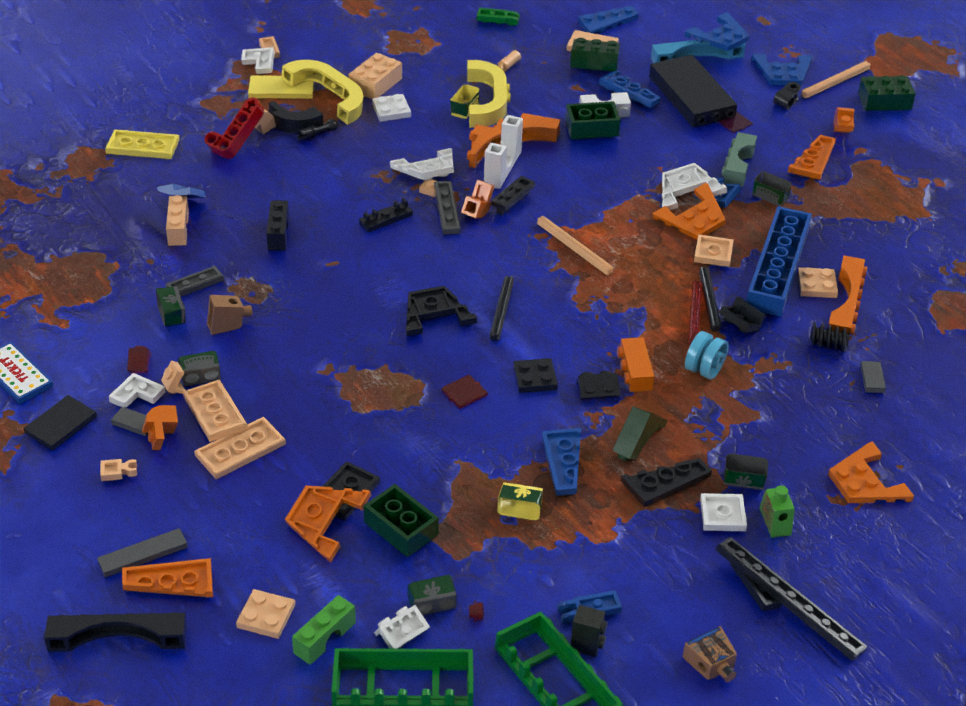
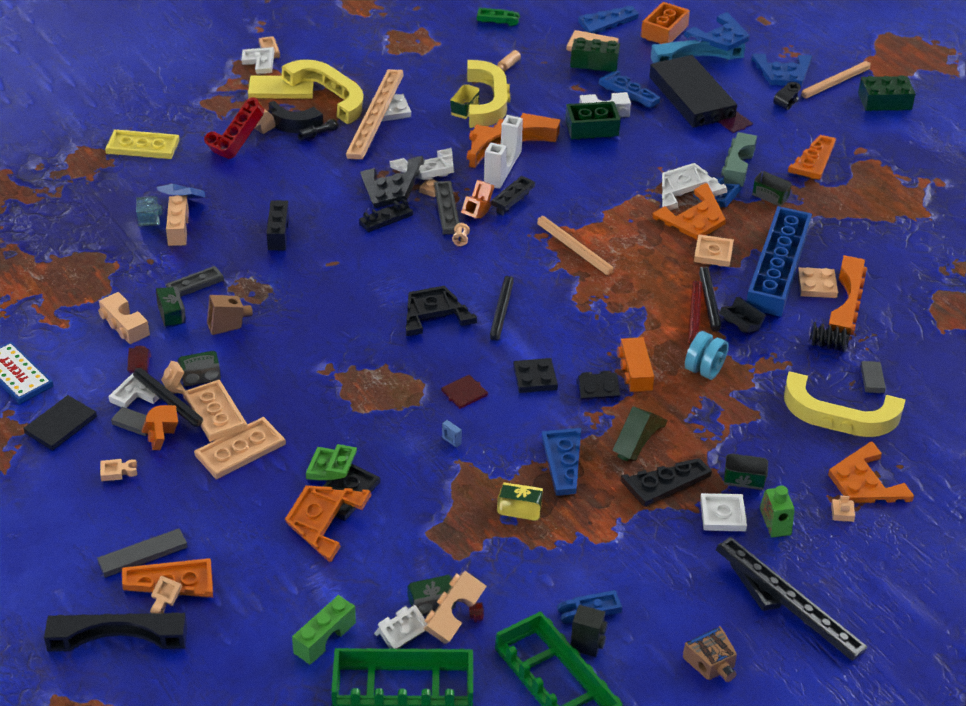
(117, 313): none -> light nougat arch
(148, 211): none -> clear light blue head
(164, 593): none -> light nougat plate
(168, 397): none -> black axle
(265, 613): light nougat plate -> none
(331, 463): none -> bright green slope
(374, 114): none -> light nougat plate
(377, 75): light nougat brick -> none
(392, 188): none -> black wing
(401, 520): dark green brick -> none
(442, 622): none -> light nougat arch
(451, 433): none -> medium blue tile
(458, 233): none -> light nougat bush
(665, 23): none -> orange brick
(839, 417): none -> light yellow arch
(843, 509): none -> light nougat tile
(844, 120): orange brick -> none

